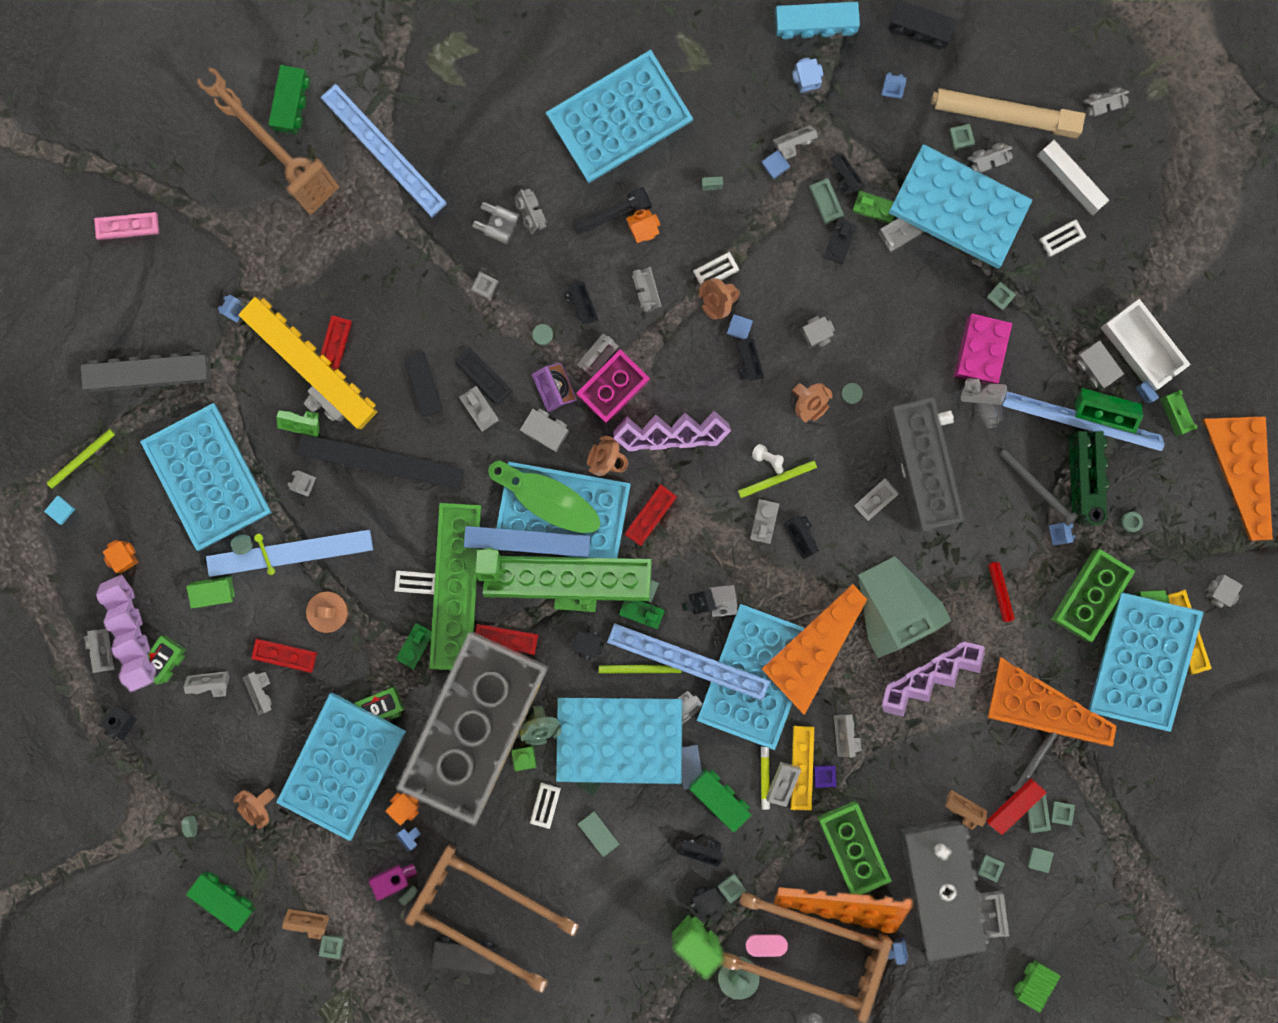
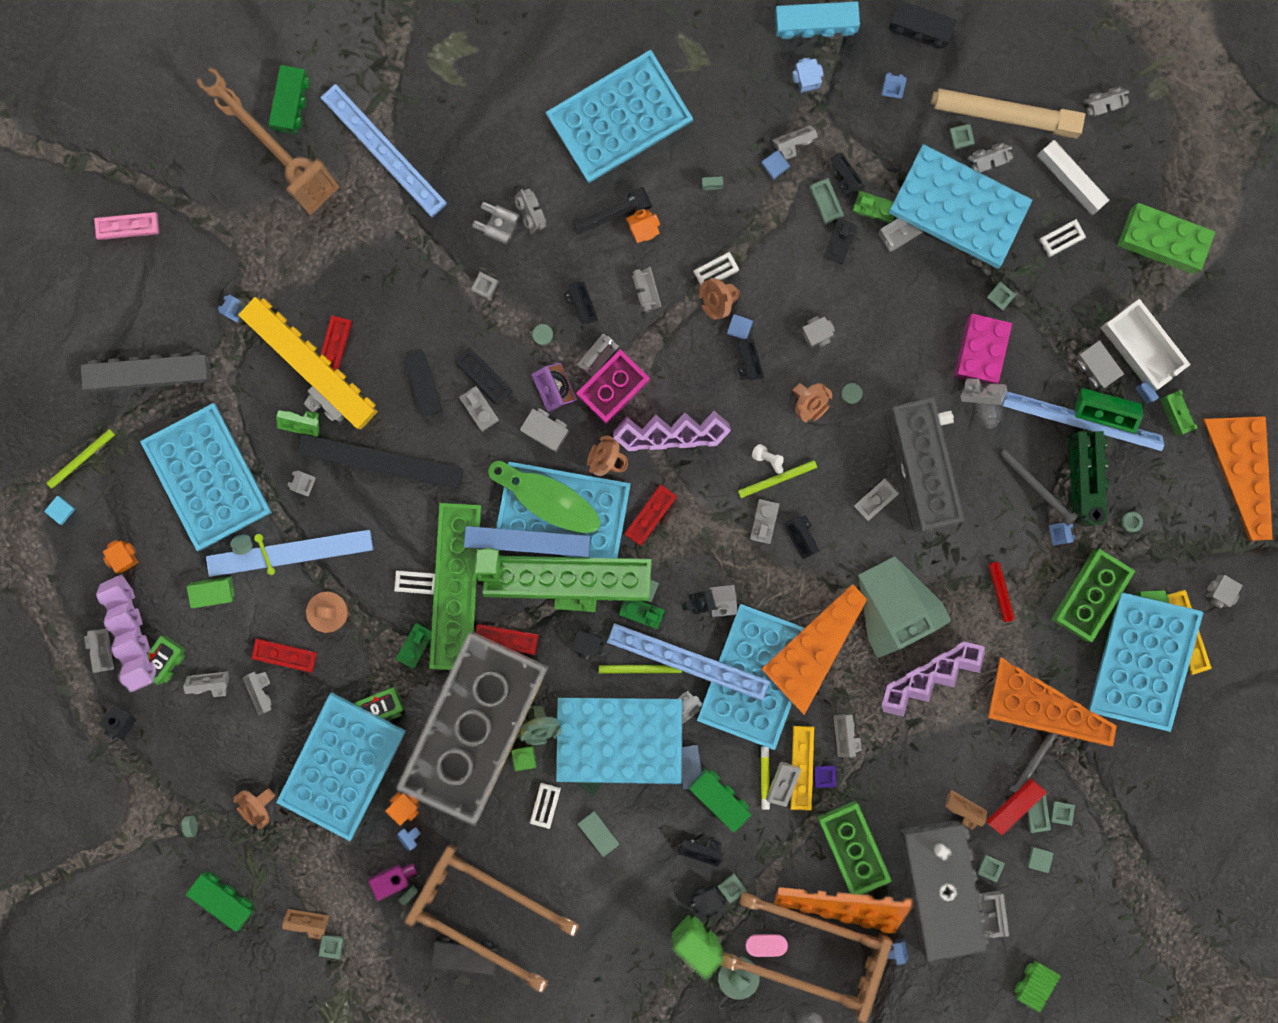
(1166, 238): none -> bright green brick

